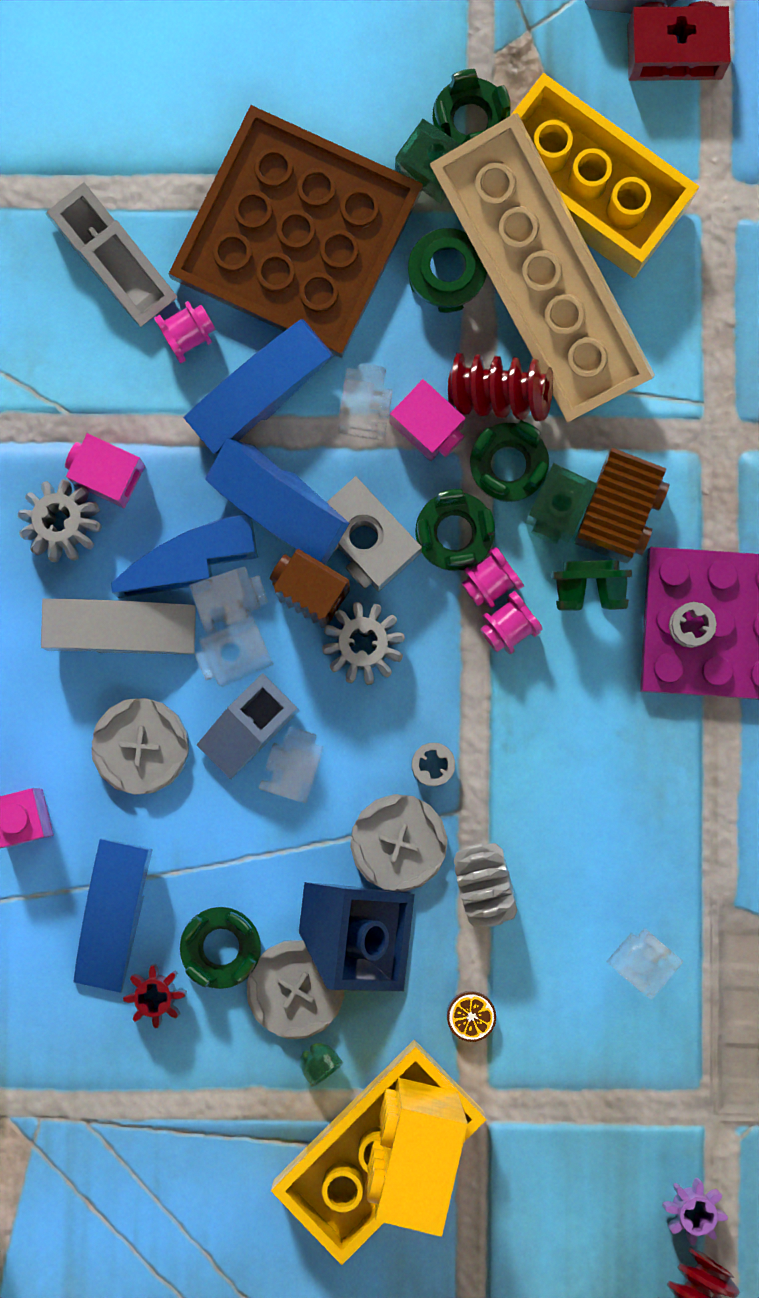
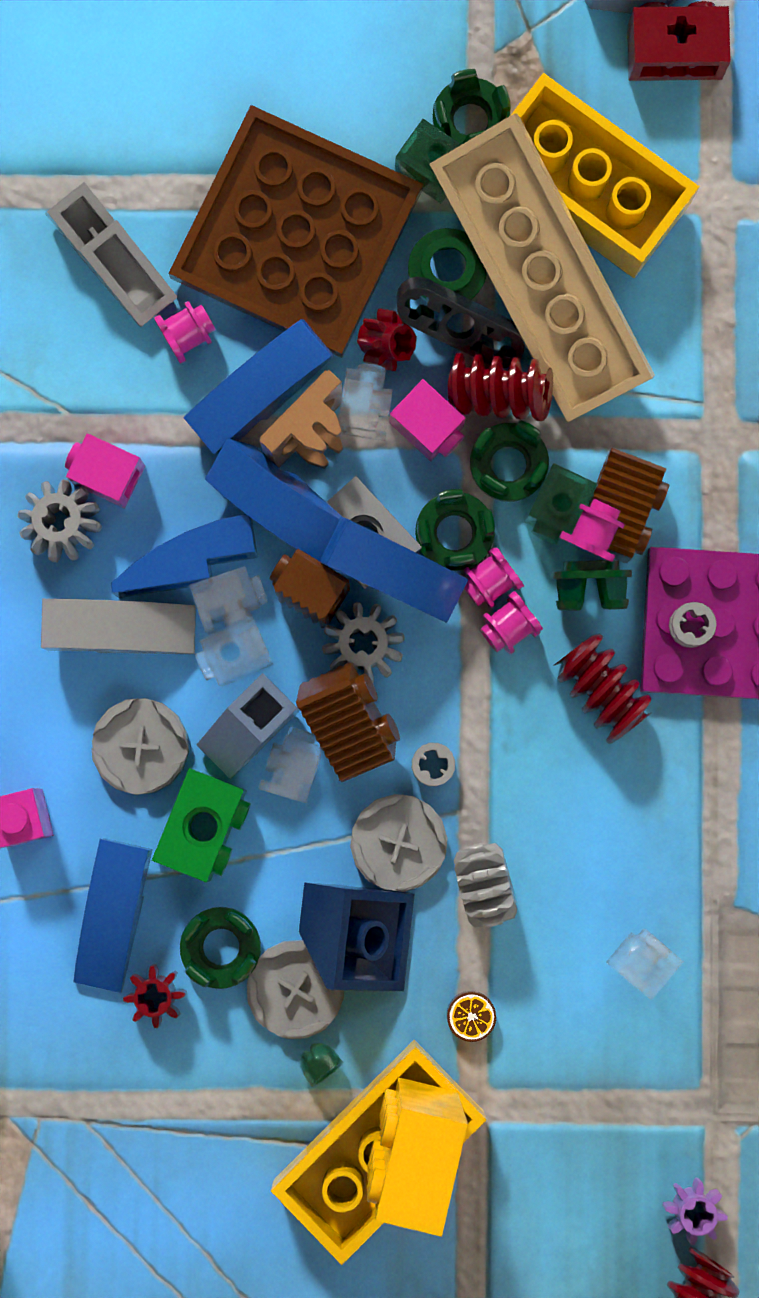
(179, 846): none -> green brick
(307, 425): none -> medium nougat piece
(347, 721): none -> reddish brown brick
(386, 340): none -> dark red gear
(393, 569): none -> blue slope
(423, 320): none -> black beam
(595, 529): none -> dark pink brick
(604, 688): none -> dark red piece

